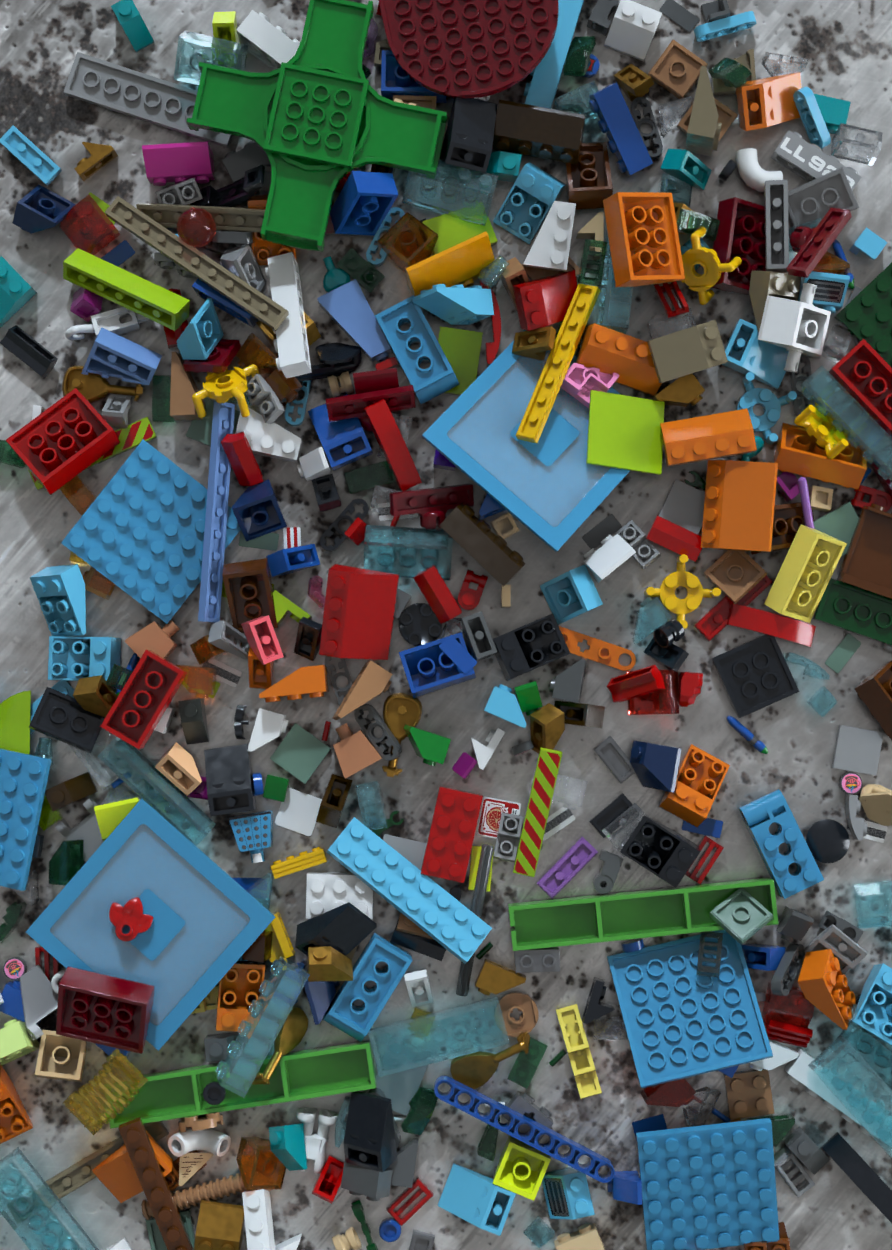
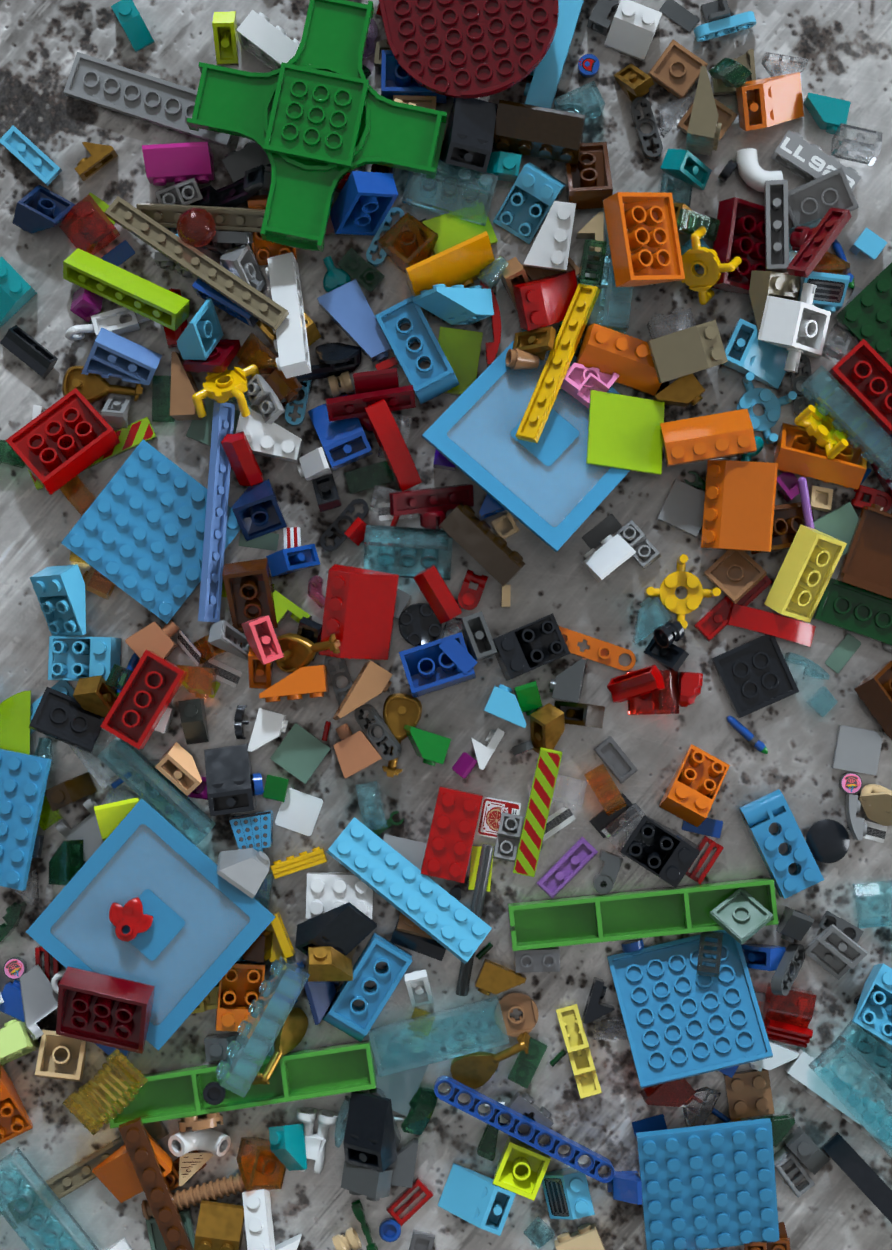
(188, 648): none -> sticker
(206, 49): clear light blue brick -> none
(244, 869): none -> light grey slope
(300, 651): none -> pearl gold piece
(329, 1180): red slope -> none
(334, 801): dark brown slope -> none
(520, 359): none -> medium nougat cone
(571, 594): medium azure slope -> none
(578, 56): clear green slope -> none
(605, 789): none -> clear orange brick
(620, 129): blue brick -> none
(655, 765): dark blue slope -> none
(668, 287): red tile -> none
(675, 538): red piece -> none
(808, 108): medium azure beam -> none
(827, 986): orange slope -> none

